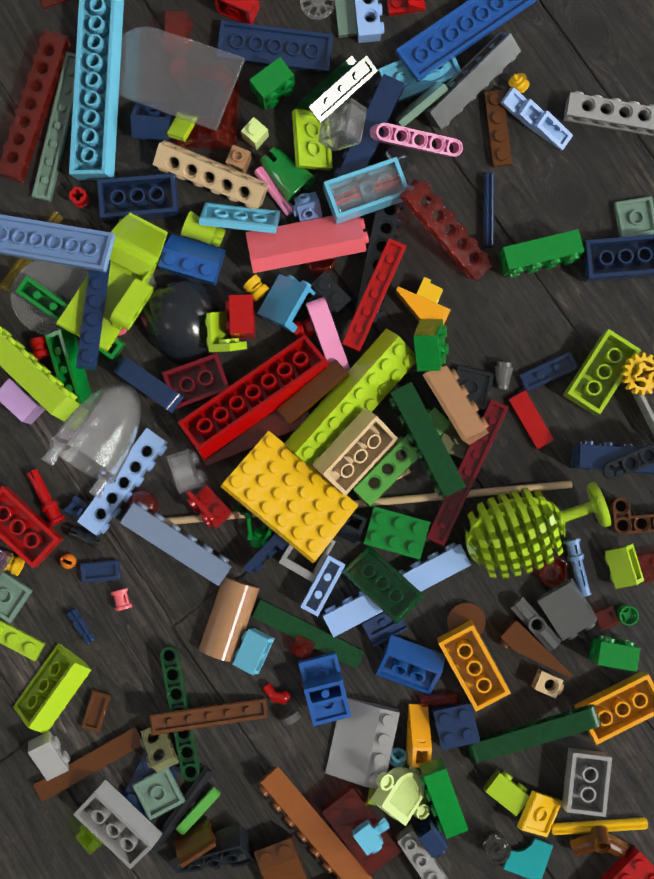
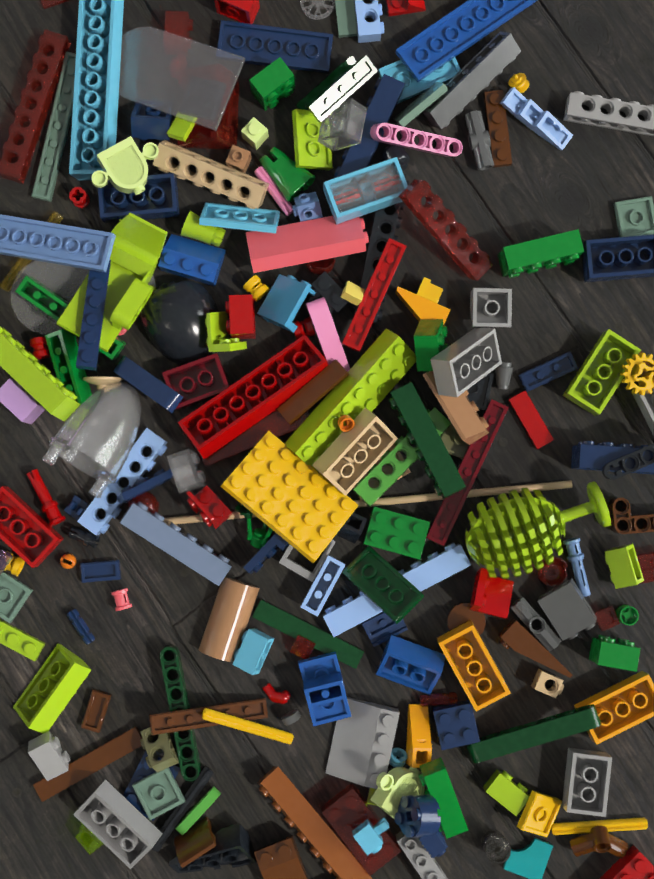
(102, 381): none -> tan dish
(125, 166): none -> yellowish green piece
(144, 485): none -> dark blue plate
(247, 726): none -> yellow axle
(348, 421): none -> orange hinge
(353, 293): none -> light yellow slope
(418, 816): none -> dark blue brick
(466, 361): none -> light grey brick
(479, 140): none -> dark grey piece
(488, 209): dark blue axle -> none
(491, 307): none -> light grey slope
(491, 595): none -> red bracket

